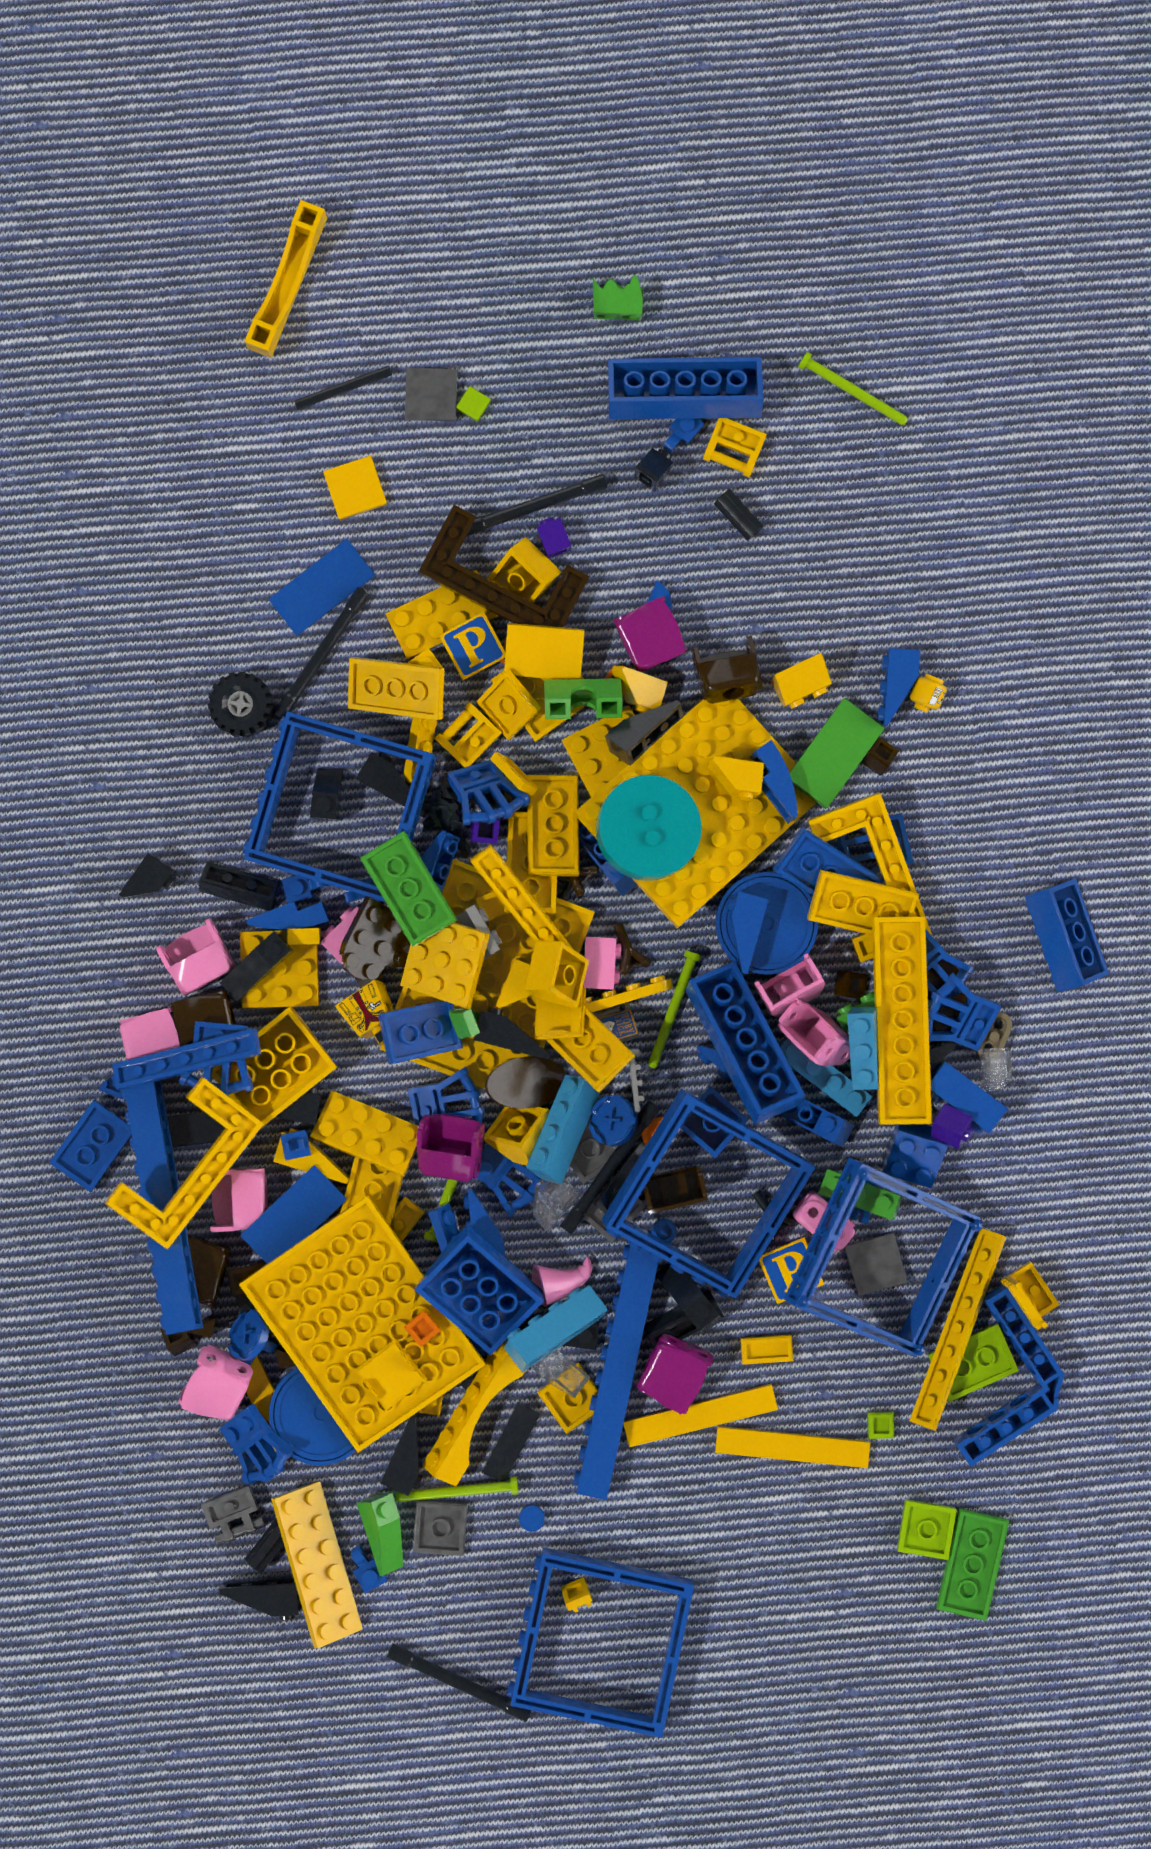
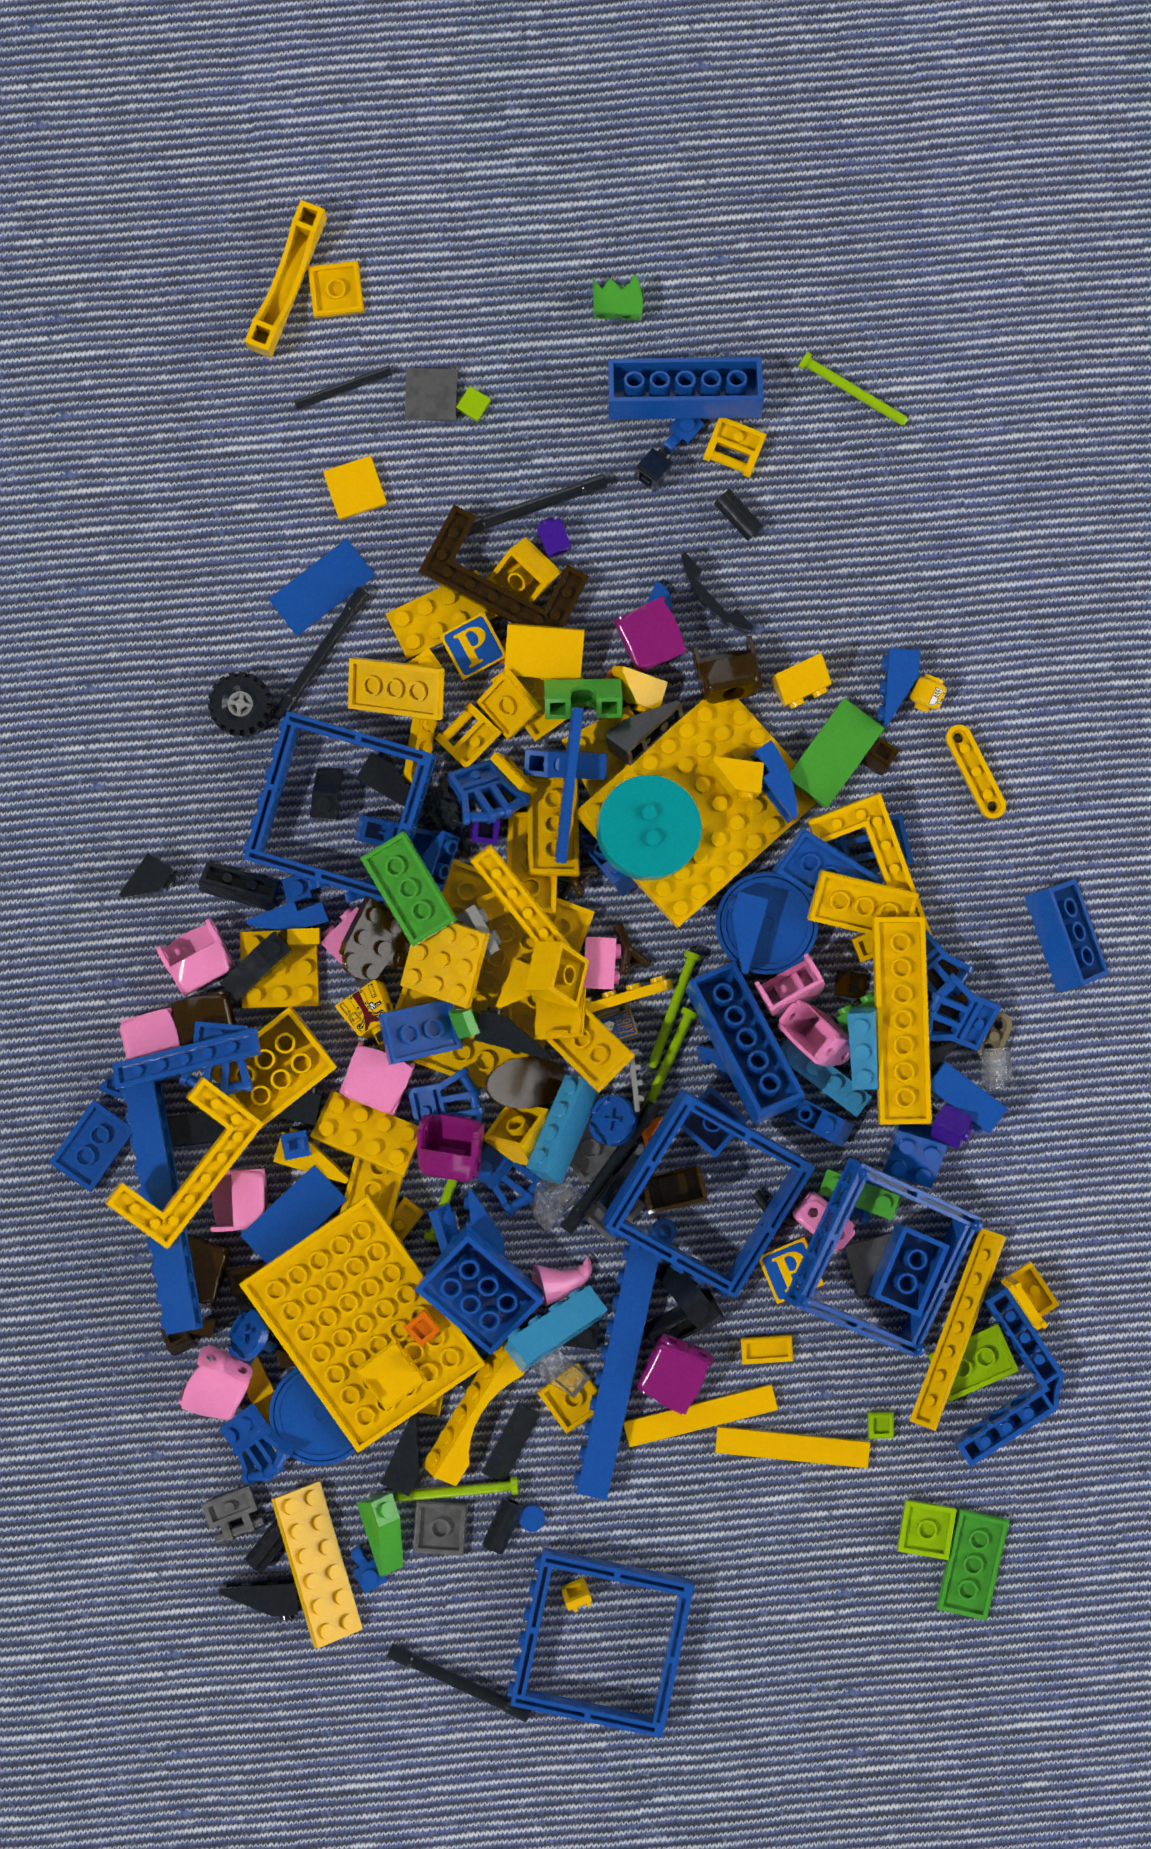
(336, 289): none -> yellow tile
(374, 1081): none -> bright pink piece
(379, 831): none -> blue slope
(502, 1525): none -> black axle
(551, 763): none -> blue slope
(568, 785): none -> blue tile
(671, 1054): none -> lime bar
(734, 620): none -> black slope
(908, 1269): none -> blue brick
(975, 771): none -> yellow plate

